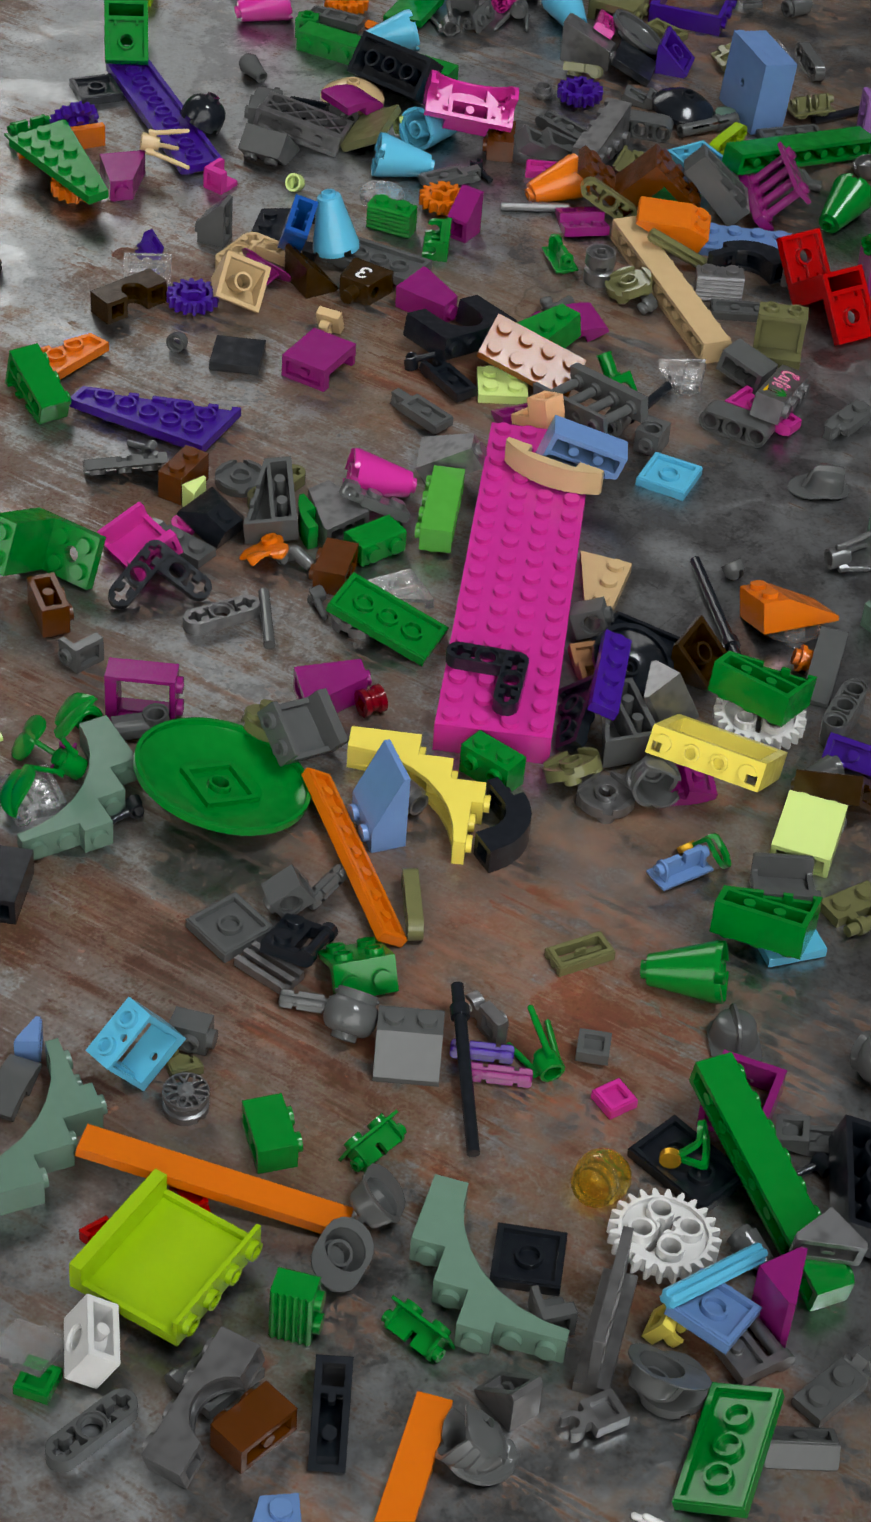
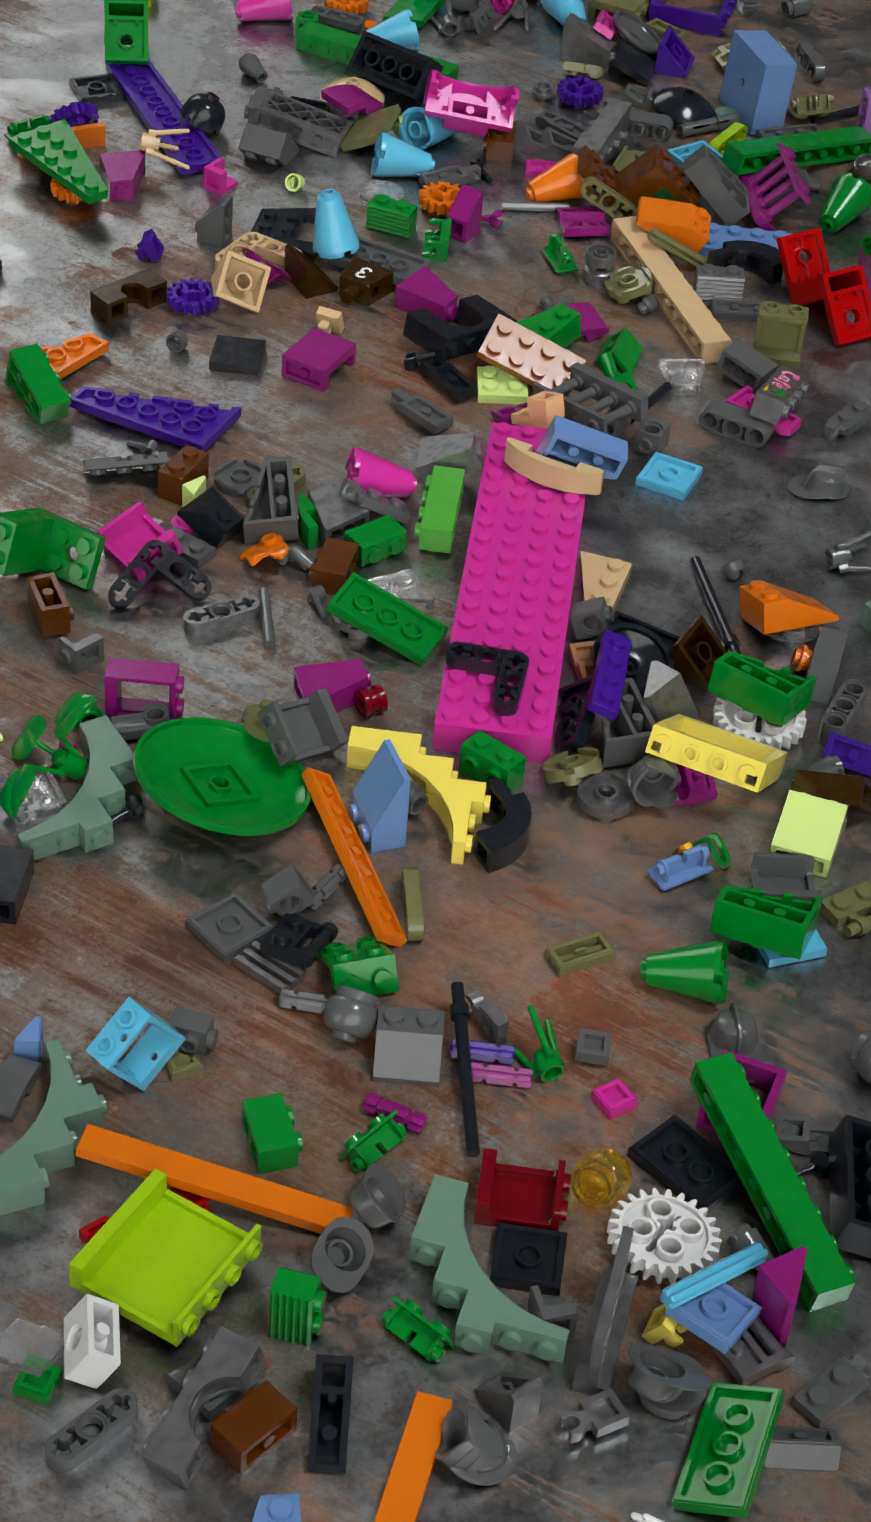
(138, 262): clear plate -> none
(185, 1101): flat silver wheel -> none
(298, 223): blue slope -> none
(374, 1104): none -> magenta axle
(492, 219): none -> magenta hand
(521, 1194): none -> dark red panel
(624, 349): none -> green panel
(672, 1157): green piece -> none
(831, 1240): flat silver slope -> none

